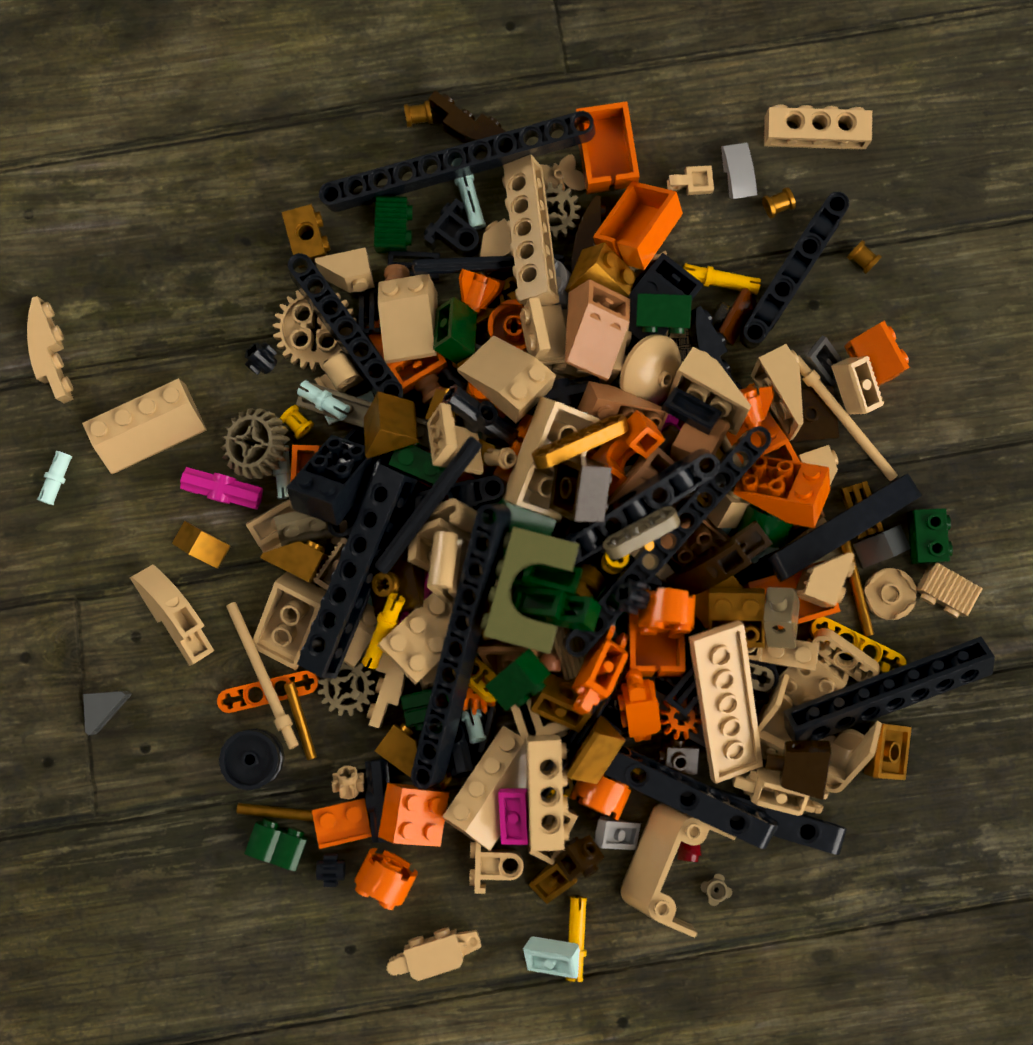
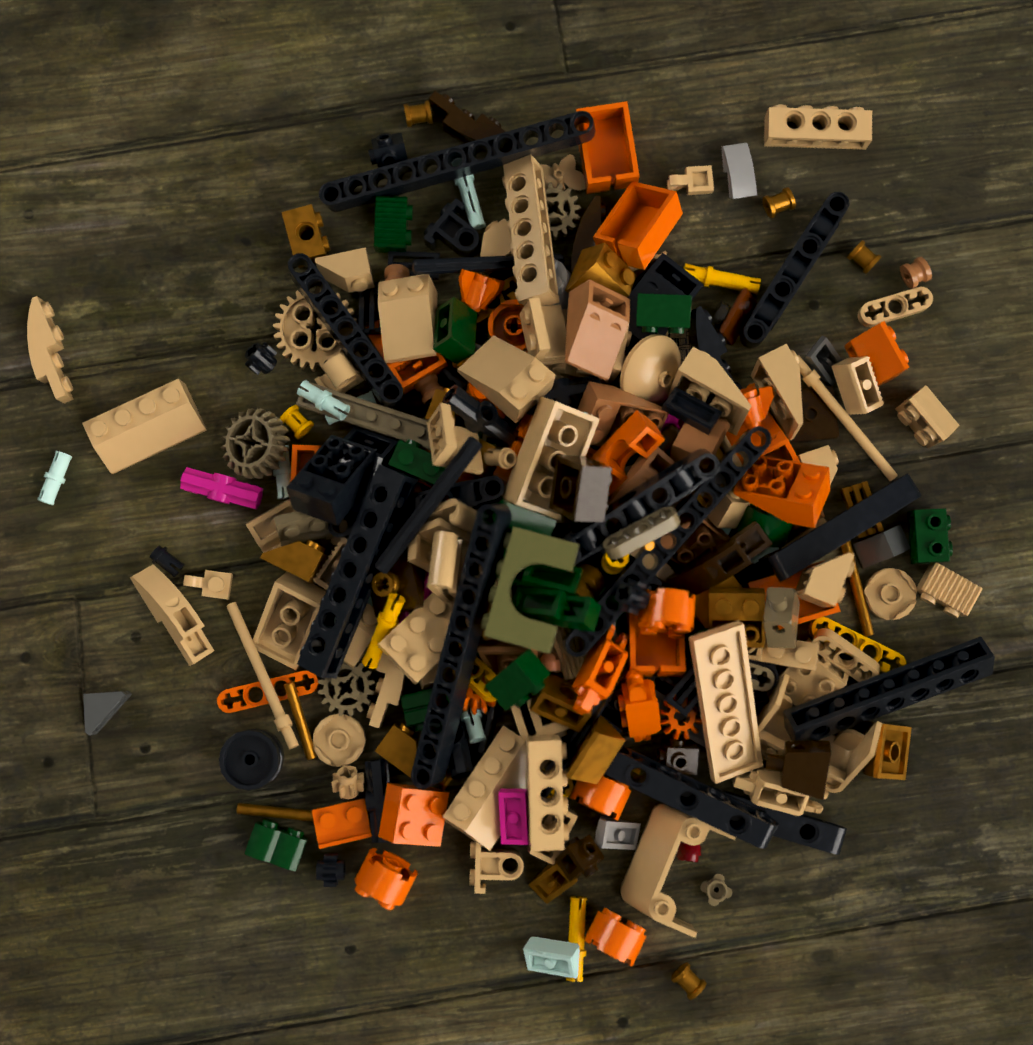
(165, 560): none -> black pin
(201, 545): pearl gold slope -> none
(213, 584): none -> tan plate
(339, 740): none -> tan tile
(387, 149): none -> black brick
(389, 424): pearl gold slope -> none
(434, 954): tan hinge -> none
(580, 441): pearl gold beam -> none
(616, 938): none -> orange brick
(688, 981): none -> pearl gold bush
(900, 297): none -> tan beam
(915, 272): none -> medium nougat wheel
(926, 417): none -> tan slope

